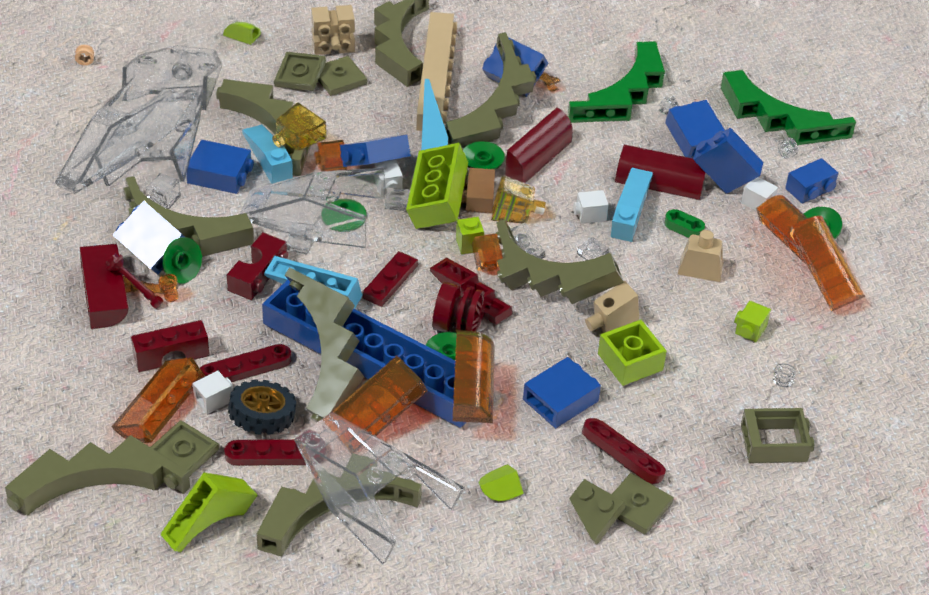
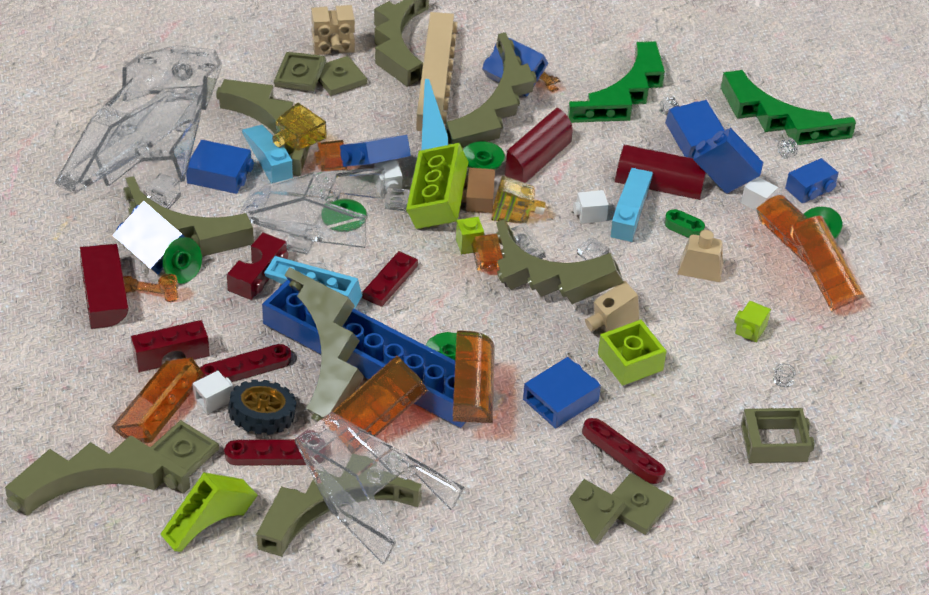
(80, 58): light nougat bush -> none
(115, 263): dark red piece -> none
(242, 32): lime brick -> none
(454, 273): dark red slope -> none
(458, 310): dark red wheel -> none
(501, 484): lime brick -> none

